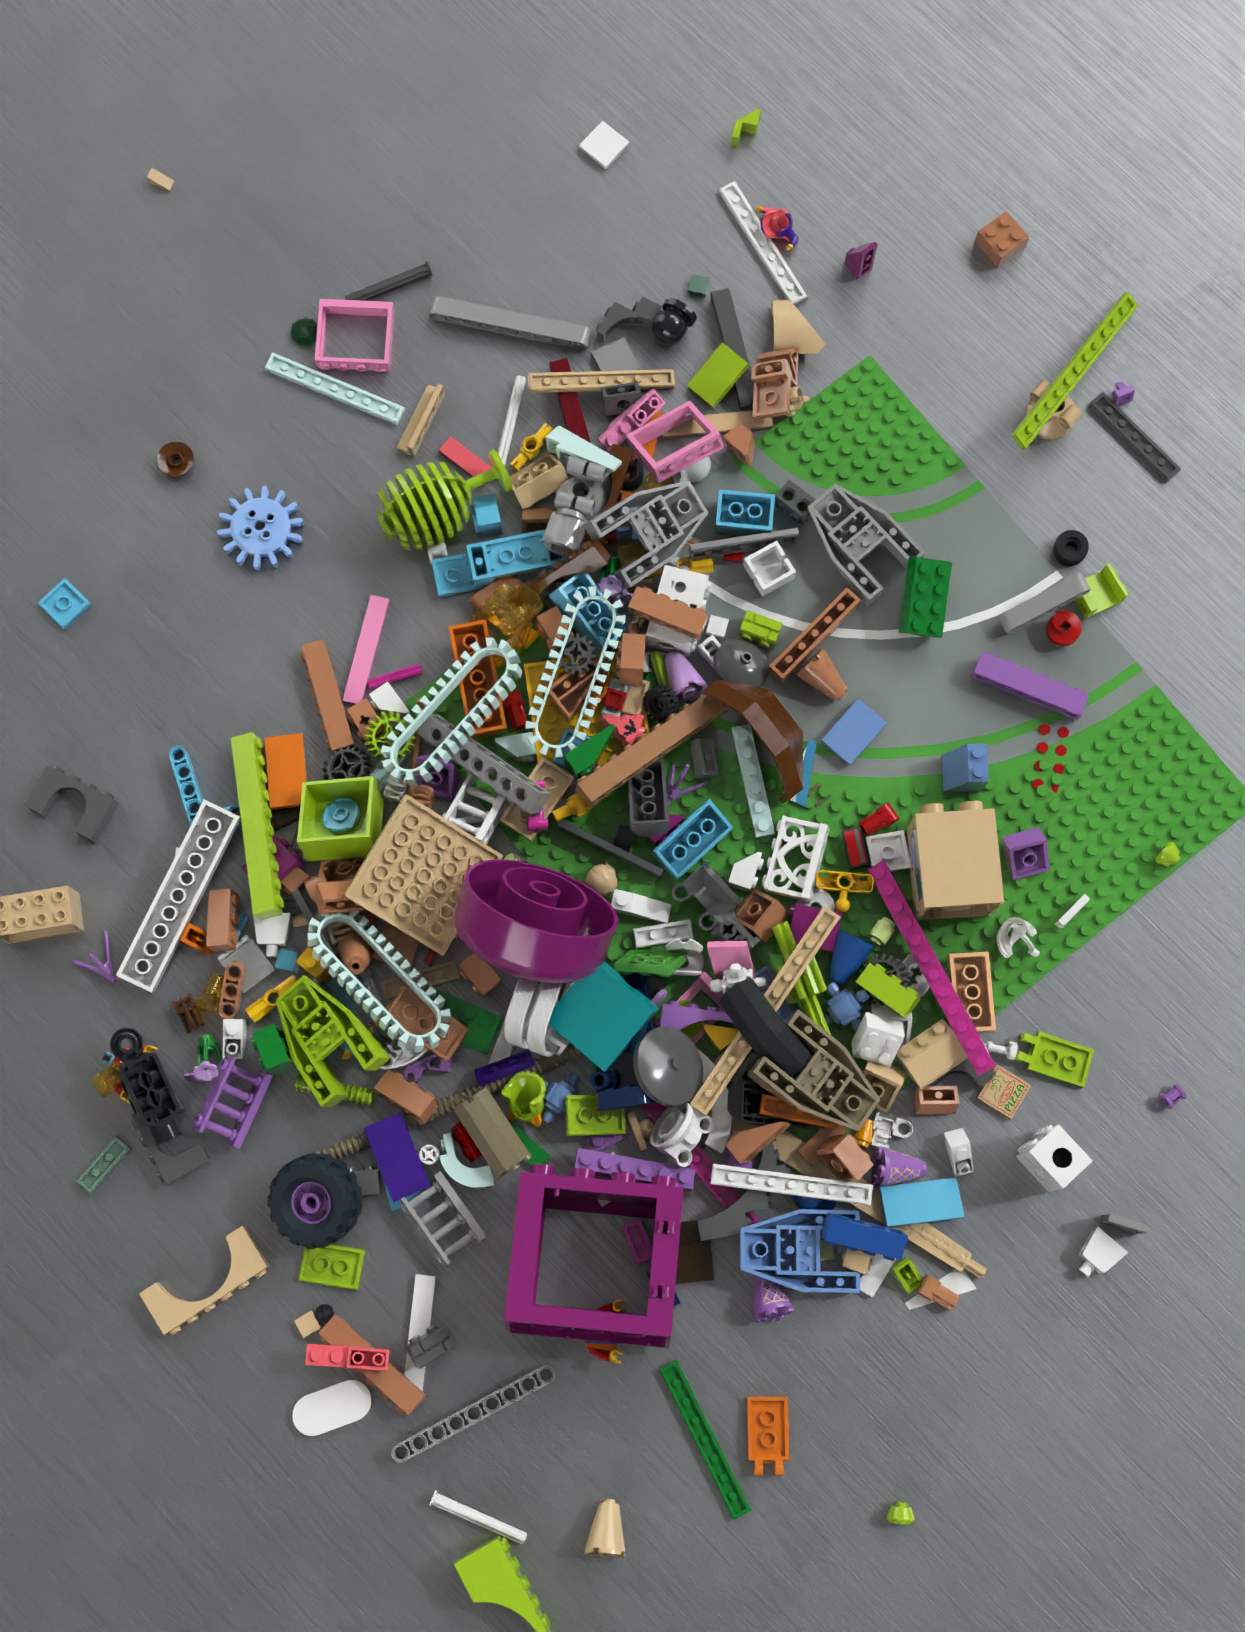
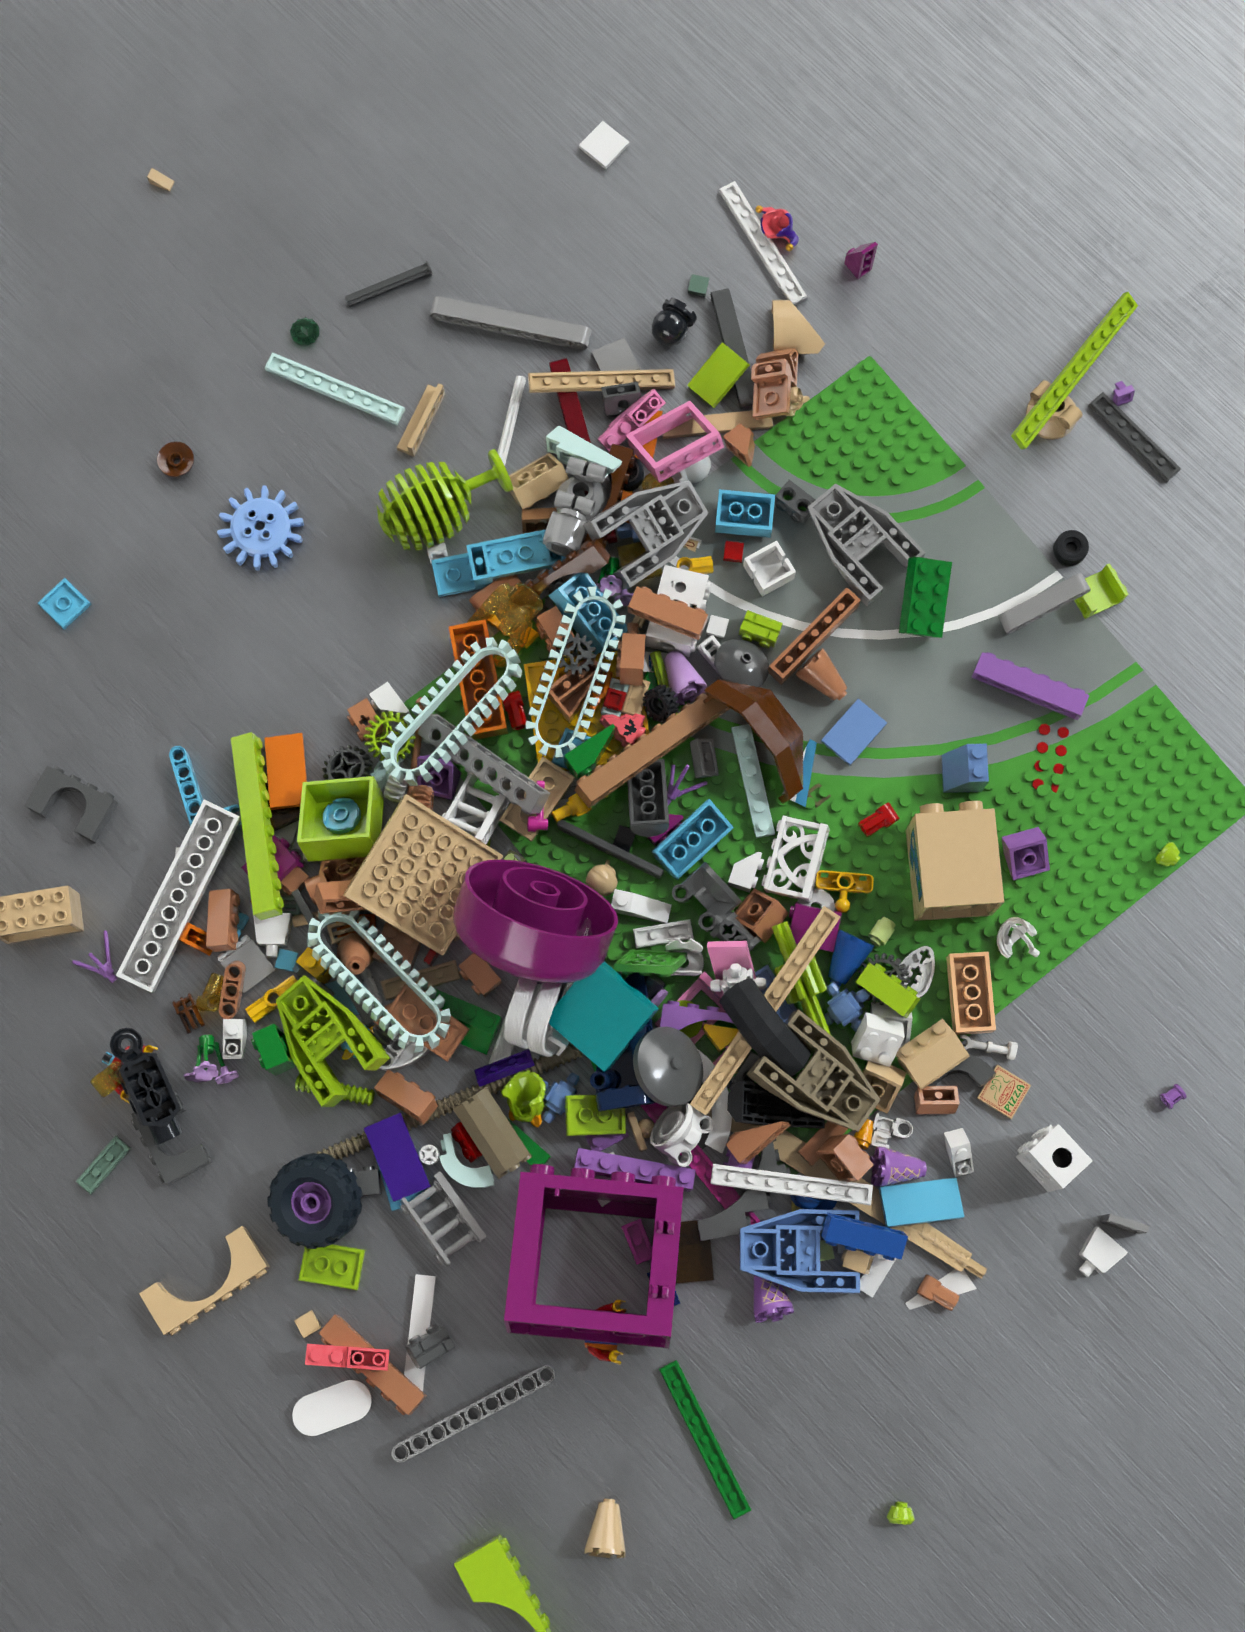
(243, 1117): medium lavender fence -> none
(319, 1310): black bush -> none
(328, 695): nougat brick -> none
(353, 307): bright pink window -> none
(366, 650): bright pink tile -> none
(394, 676): dark pink axle -> none
(420, 1066): medium lavender piece -> none
(463, 458): coral tile -> none
(478, 1518): white axle -> none
(486, 516): medium azure brick -> none
(518, 747): light aqua slope -> none
(526, 454): yellow pin -> none
(620, 316): dark grey arch -> none
(742, 543): dark grey tile -> none
(748, 123): lime slope -> none
(768, 1432): orange tile -> none
(778, 1108): orange tile -> none
(855, 848): slope -> none
(890, 848): white plate -> none
(906, 1274): lime slope -> none
(932, 968): dark pink plate -> none
(1002, 239): nougat brick -> none
(1056, 1058): lime tile -> none
(1068, 621): red piece -> none
(1072, 911): white tile -> none

